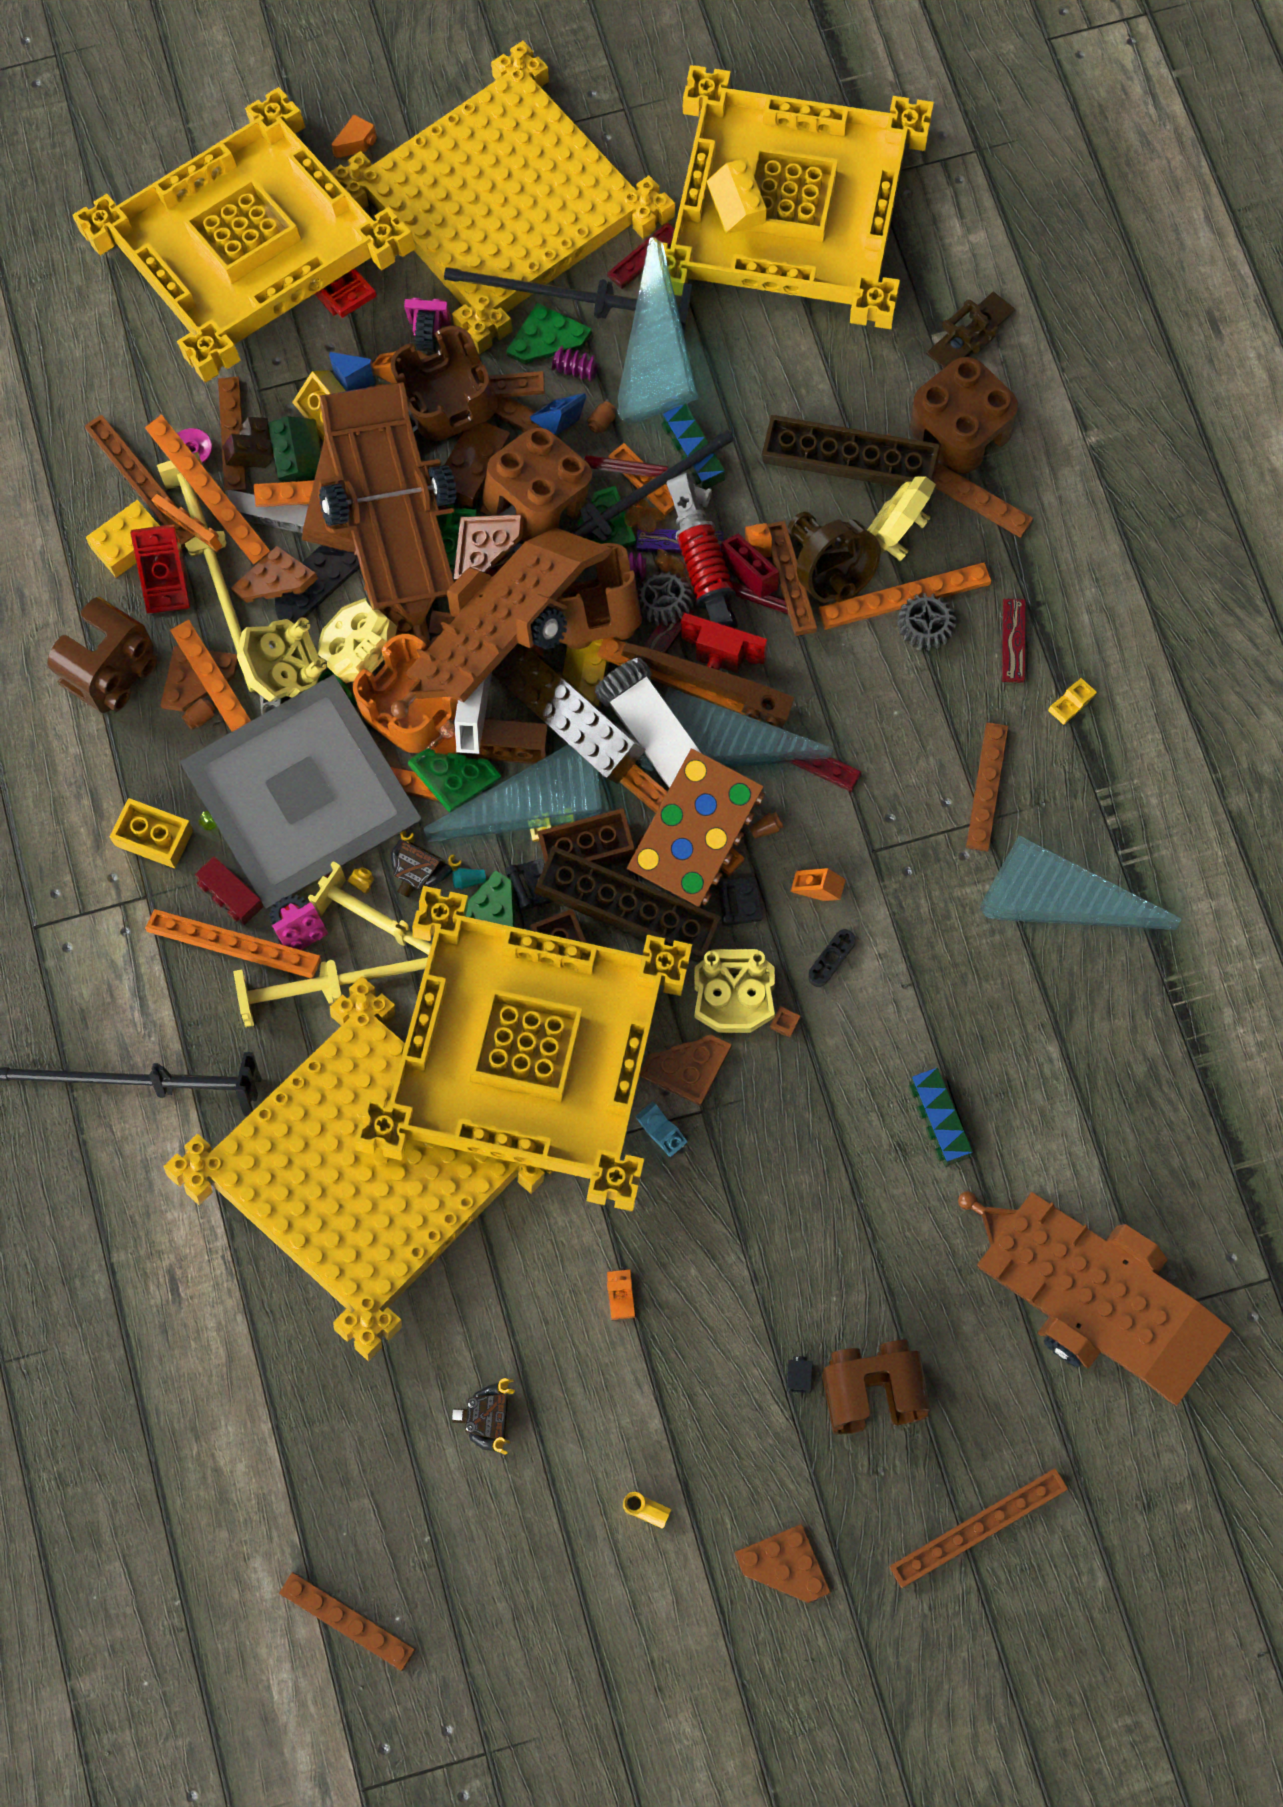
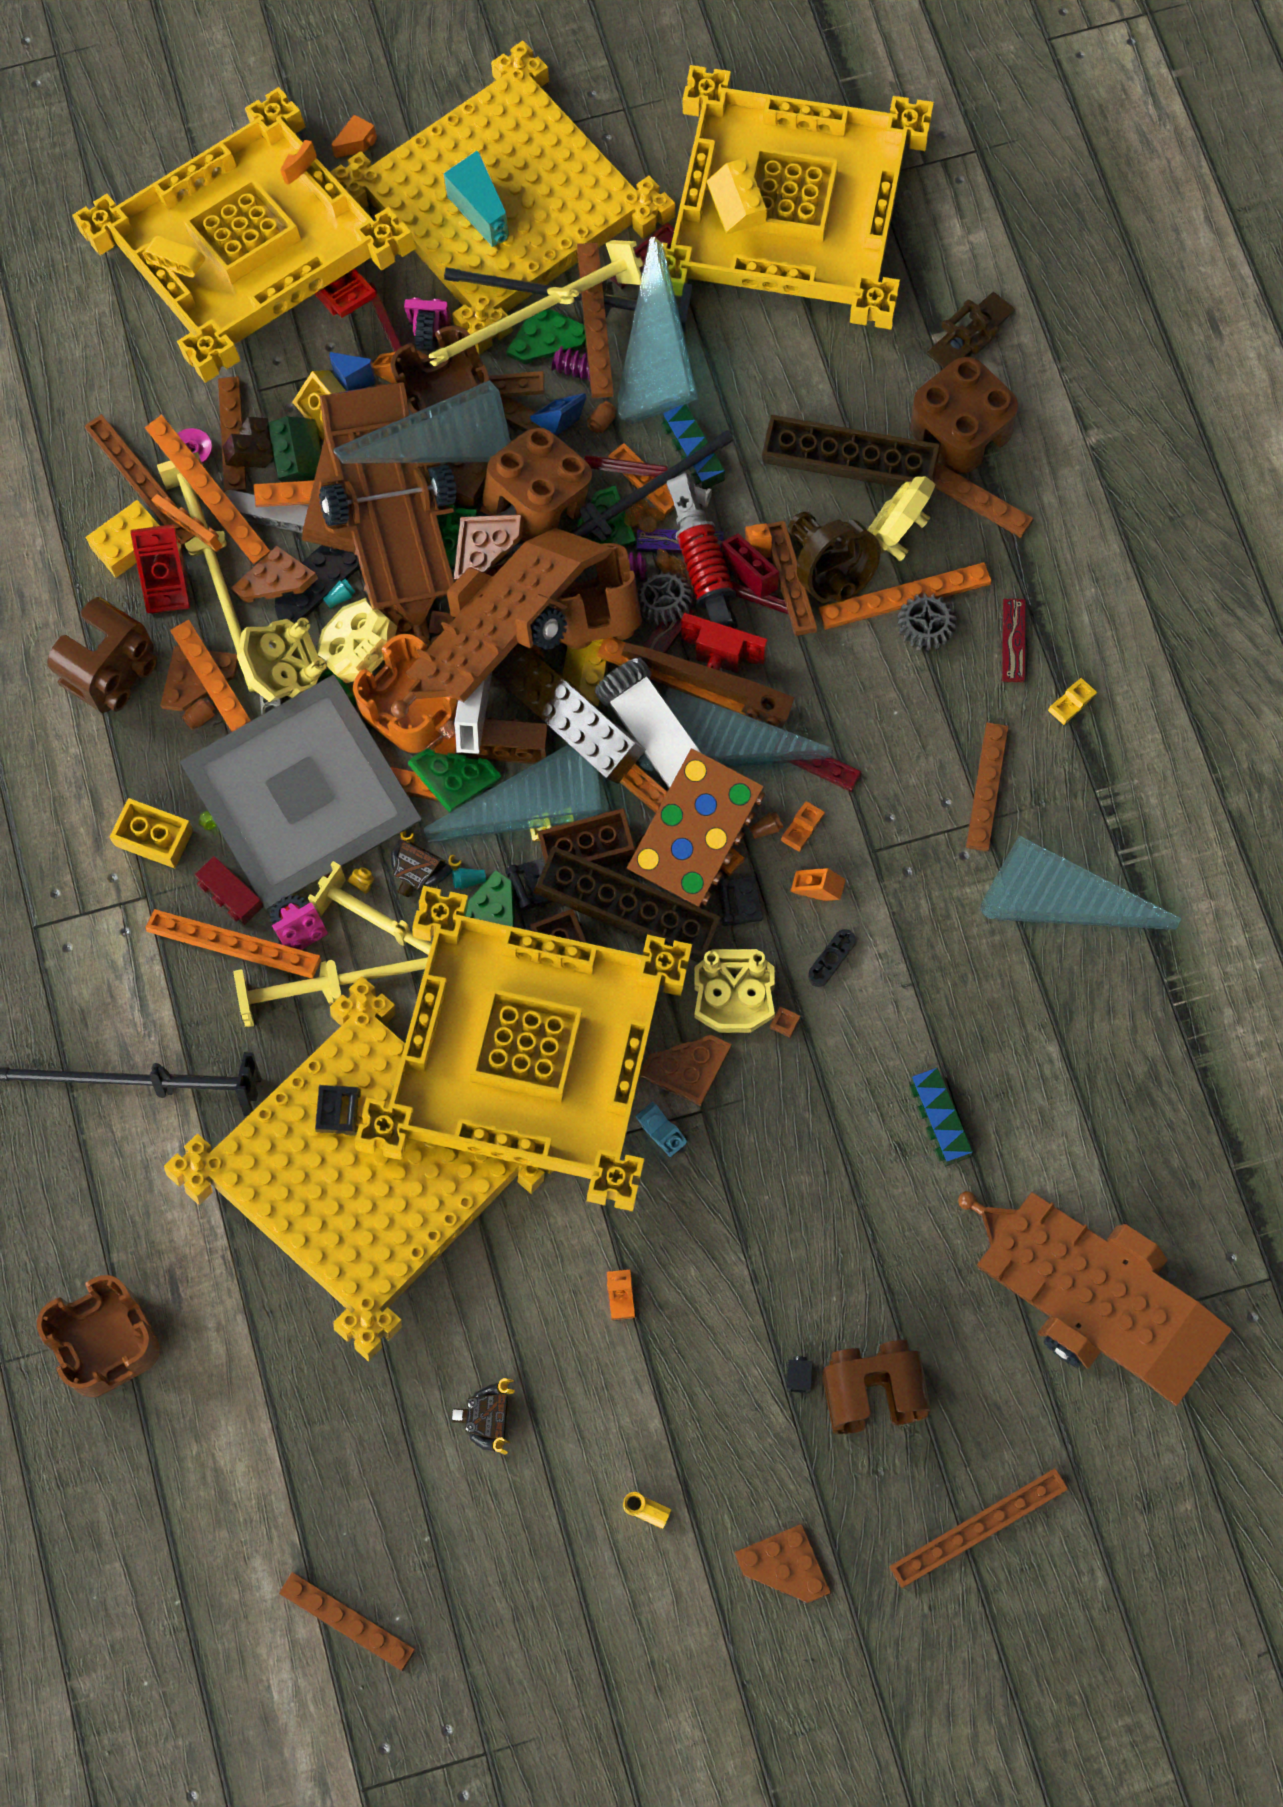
(99, 1337): none -> dark orange piece
(174, 256): none -> yellow beam
(297, 164): none -> orange slope
(329, 1109): none -> black plate
(340, 592): none -> teal cone
(385, 321): none -> dark red tile
(454, 430): none -> clear light blue slope
(476, 198): none -> teal slope
(595, 324): none -> dark orange plate
(624, 266): none -> light yellow piece
(802, 826): none -> orange slope

